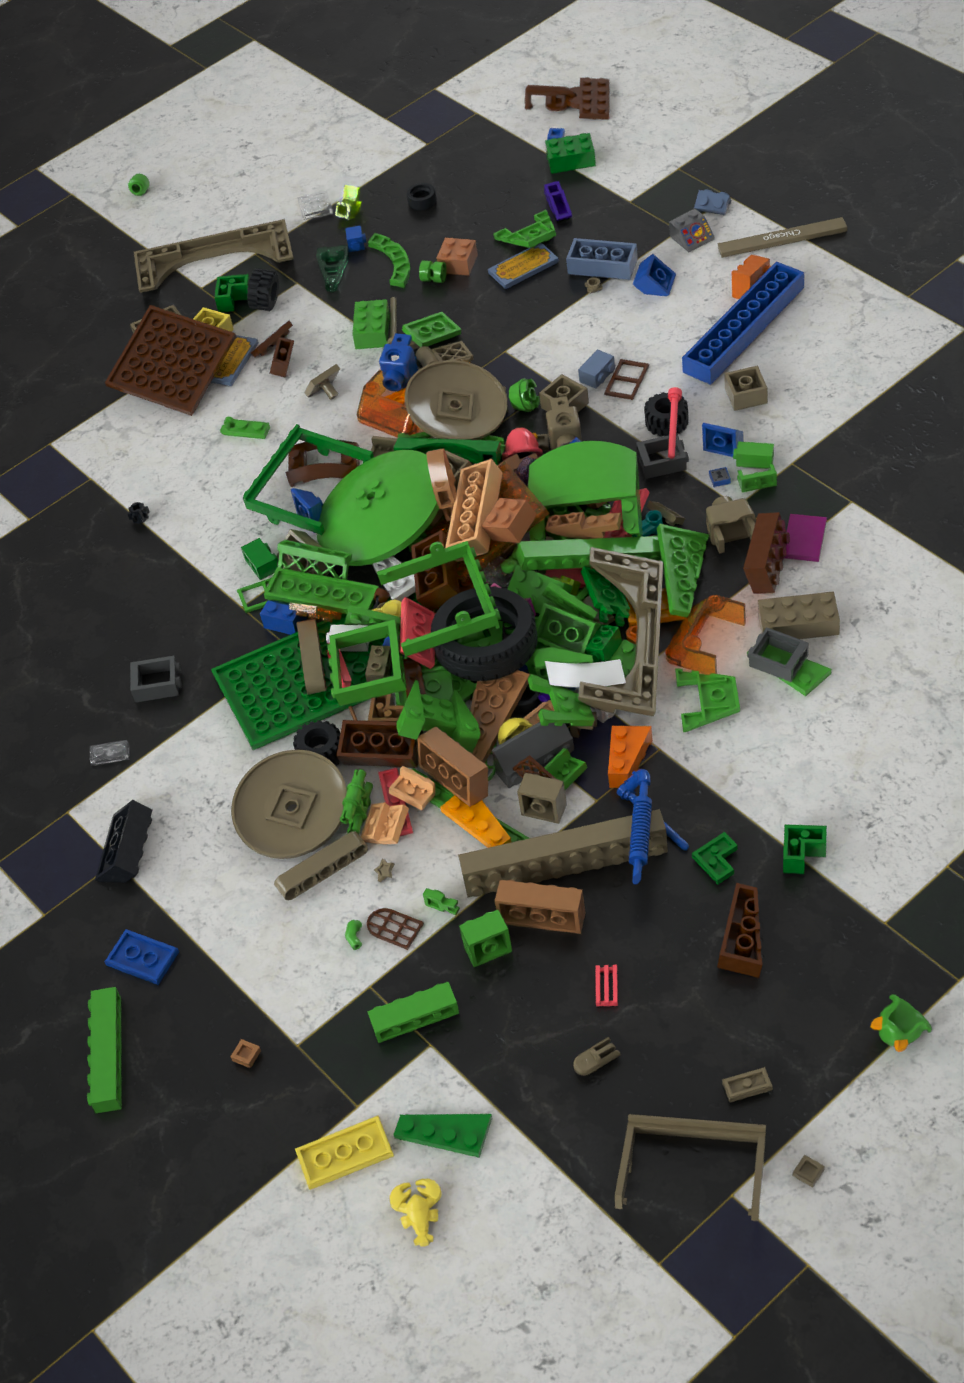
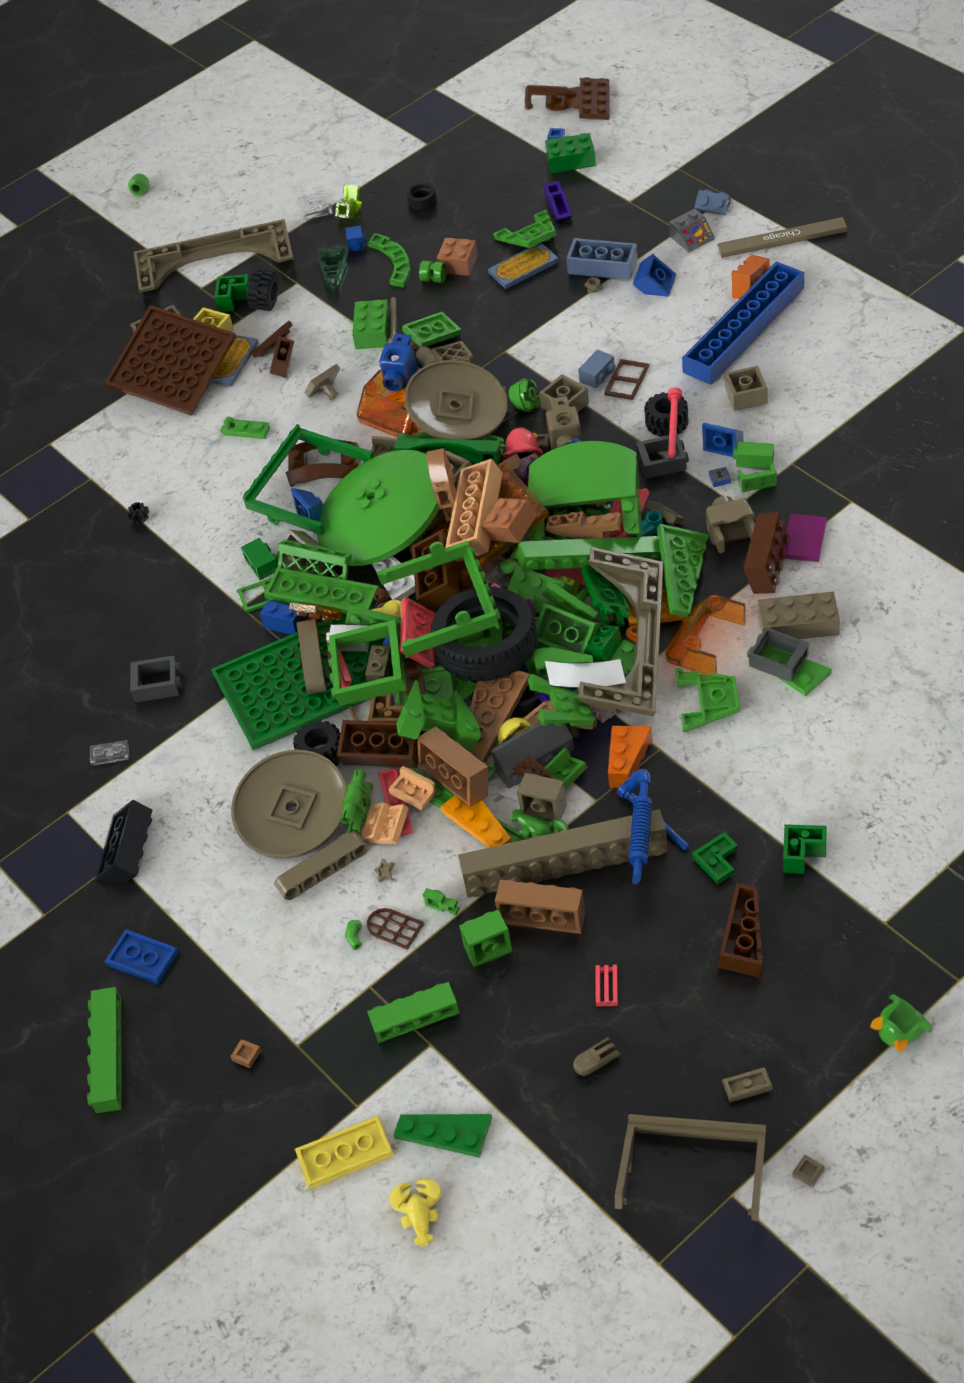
(536, 825): none -> bright green animal

